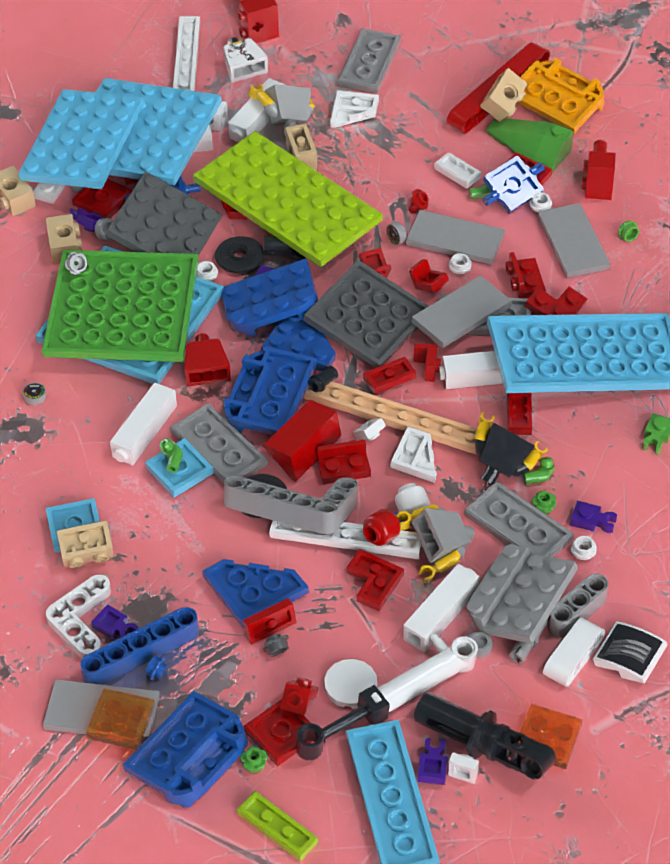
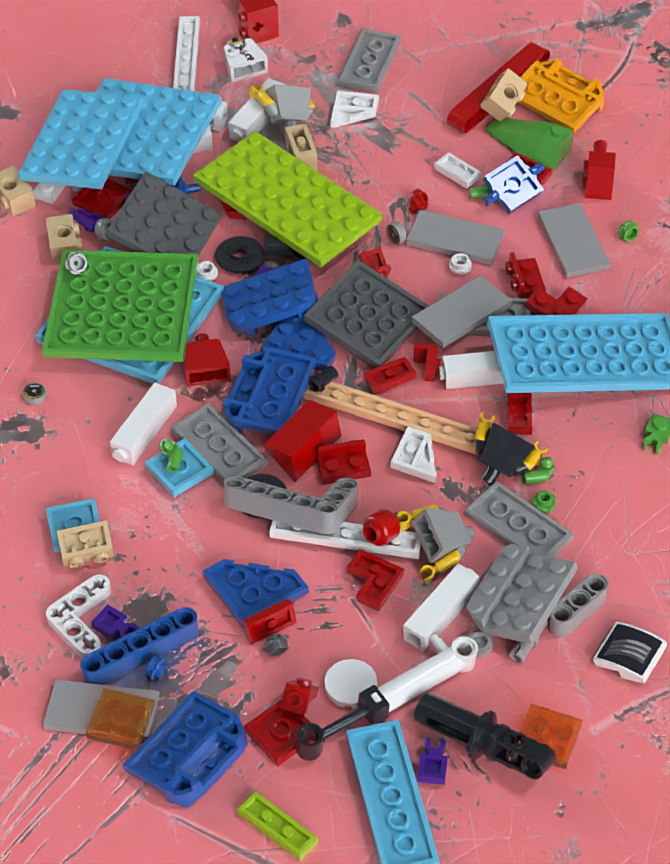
(254, 765): bright green plate -> none
(369, 430): white plate -> none
(411, 498): white head -> none
(427, 279): red bracket -> none
(463, 767): white plate -> none
(540, 202): white plate -> none
(573, 652): white beam -> none
(584, 542): white plate -> none
(589, 516): dark purple plate -> none

